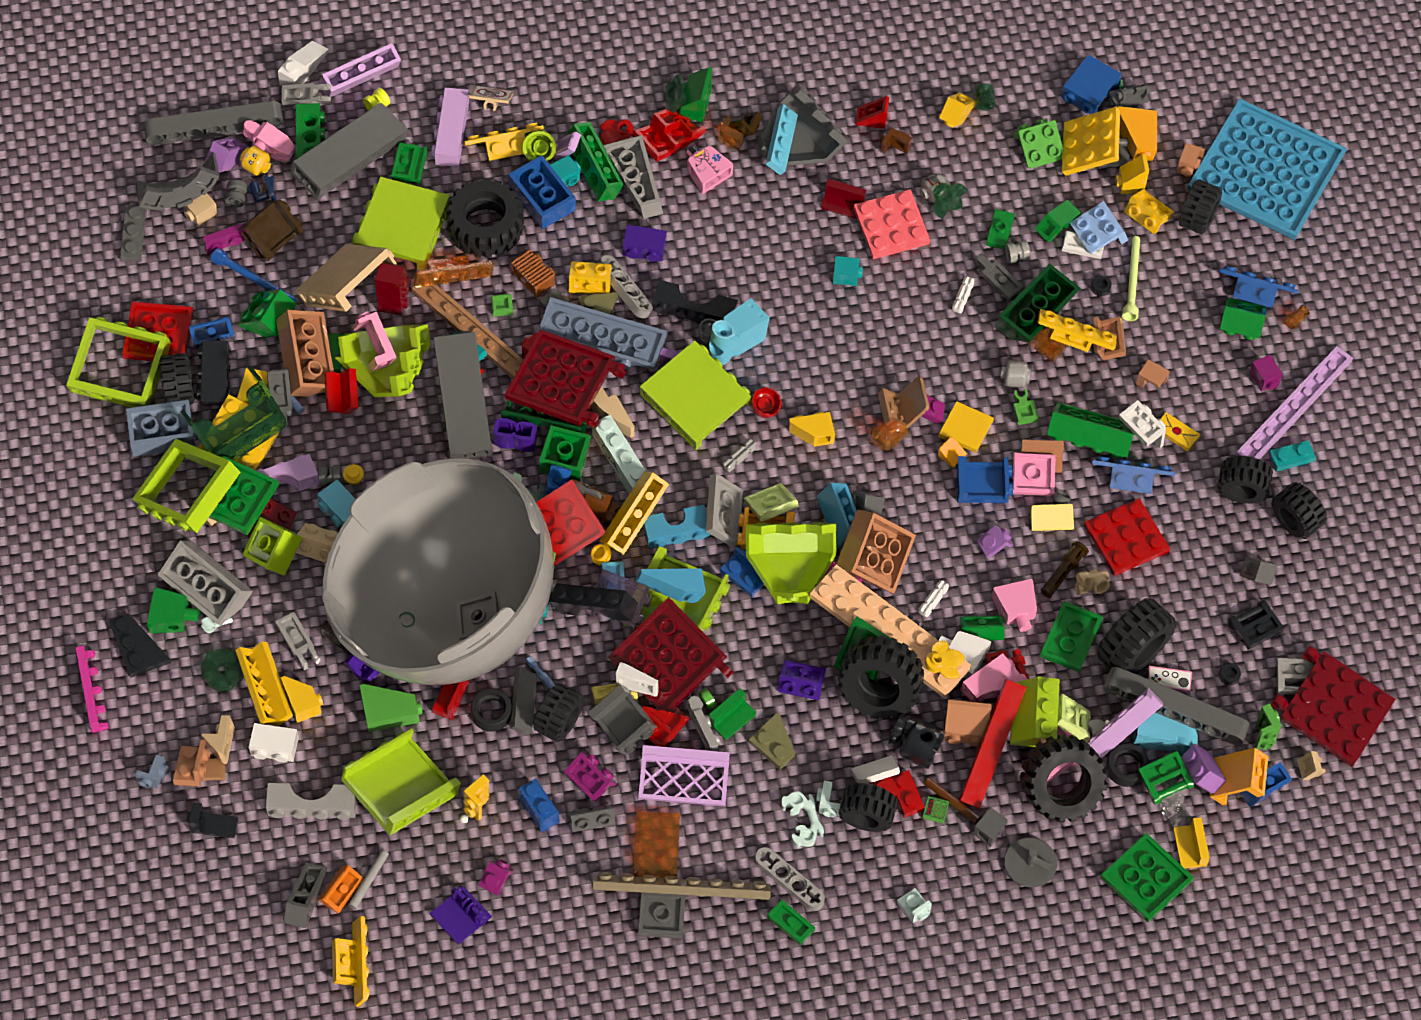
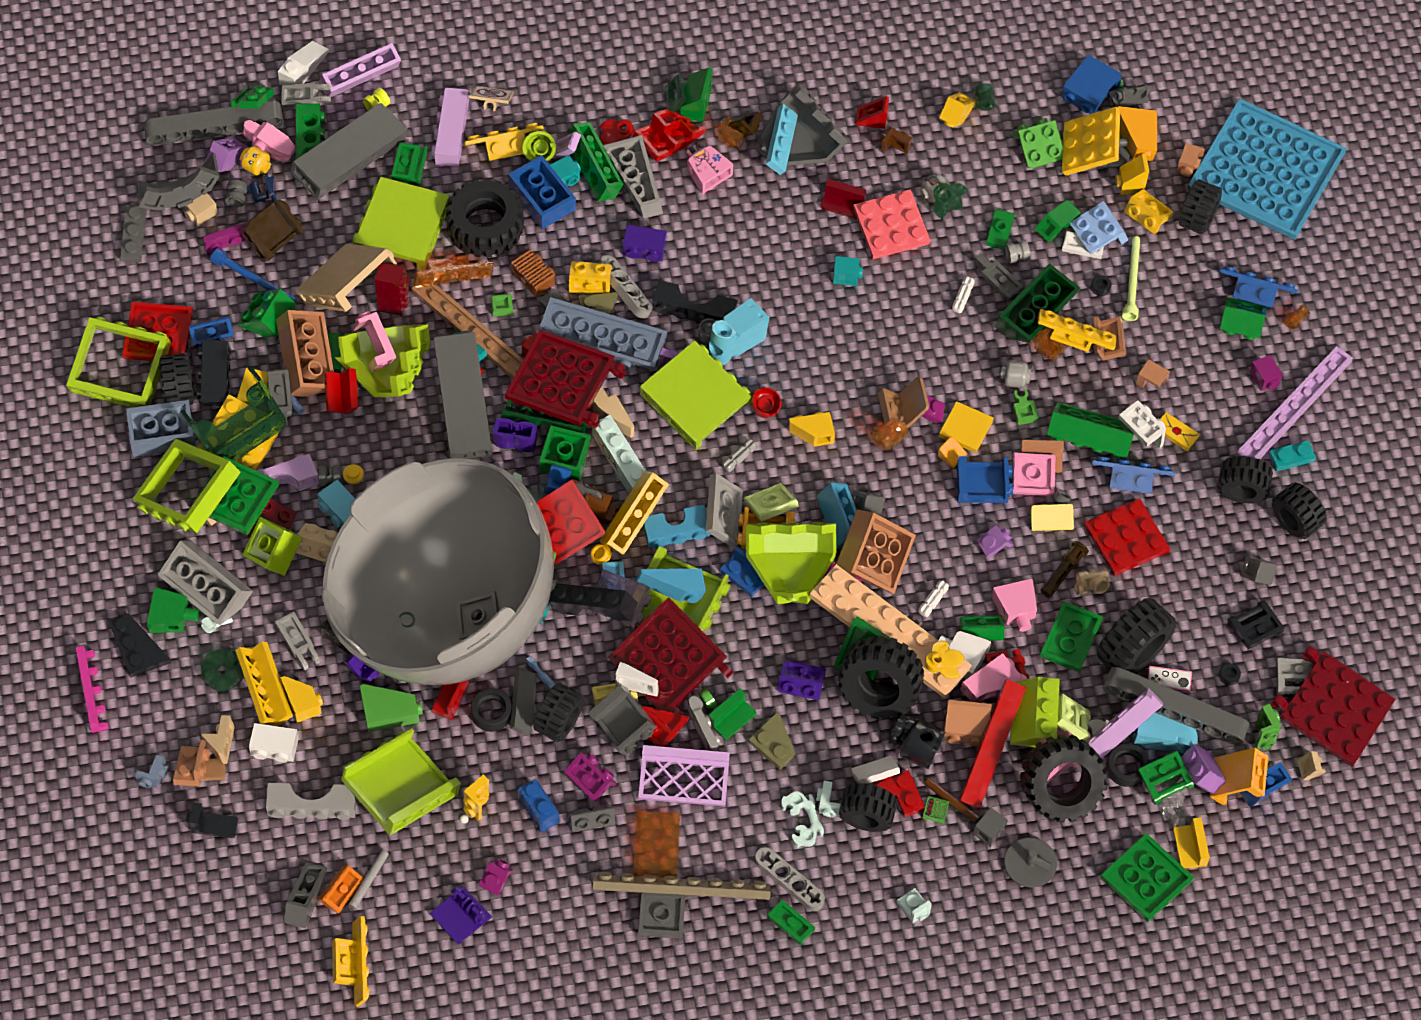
(252, 98): none -> green plate

